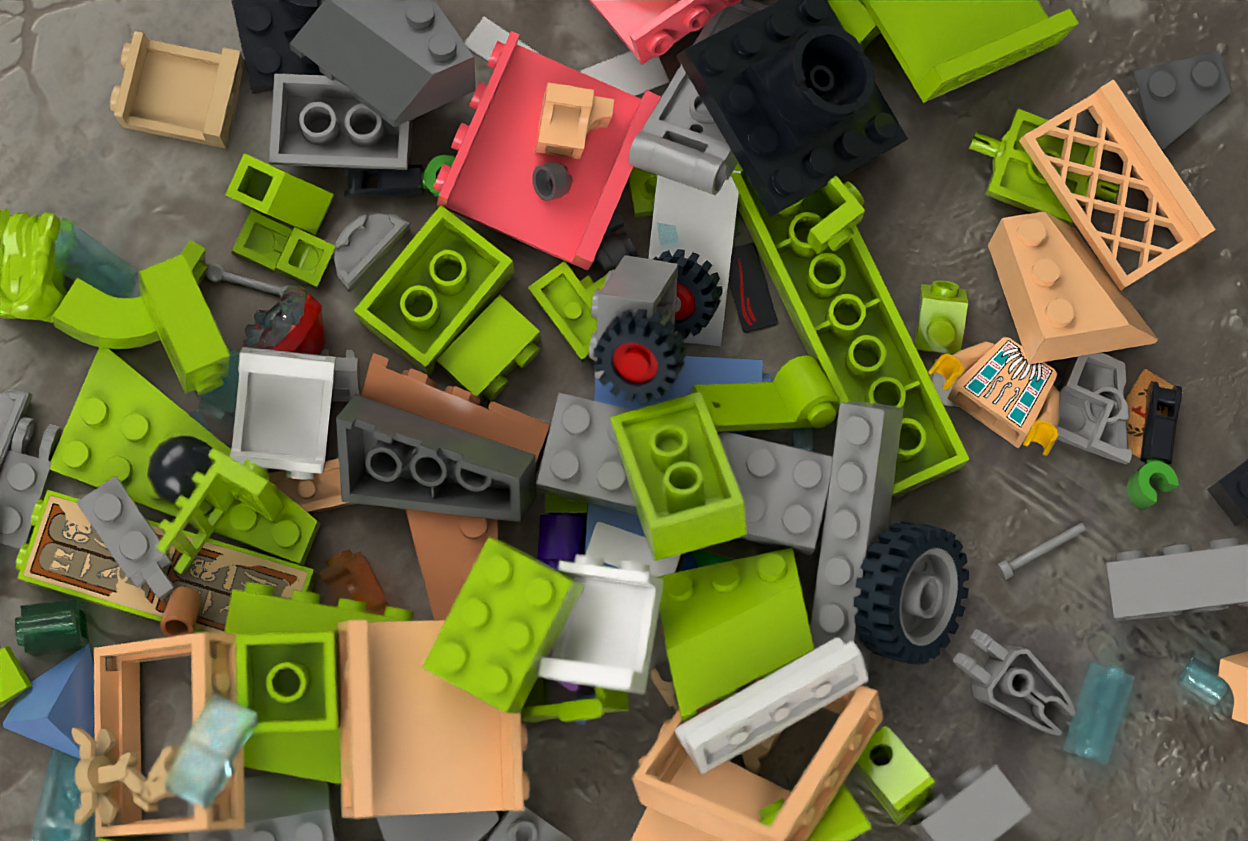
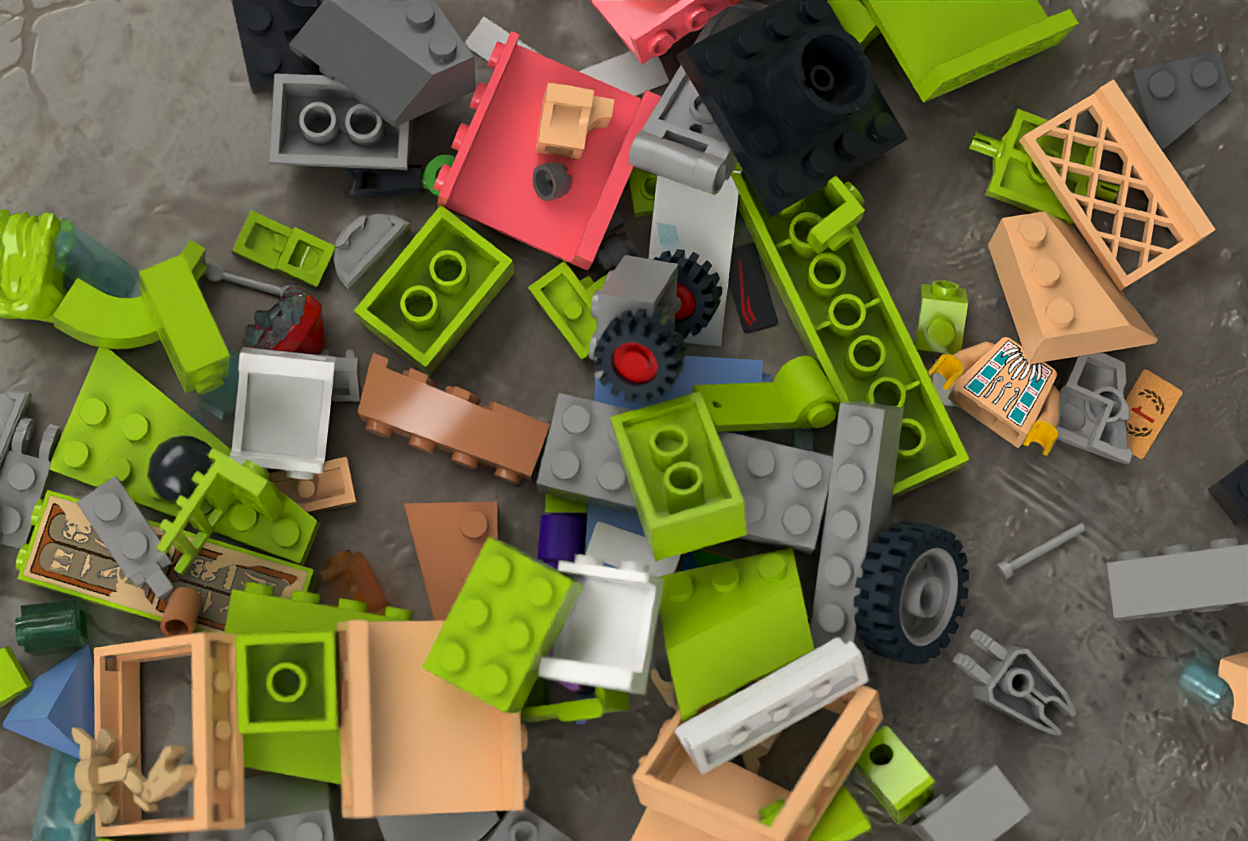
(178, 91): tan panel -> none
(208, 751): clear light blue slope -> none
(279, 194): lime slope -> none
(428, 465): dark grey wedge -> none
(490, 350): lime brick -> none
(1099, 712): clear light blue hinge -> none
(1156, 447): piece -> none

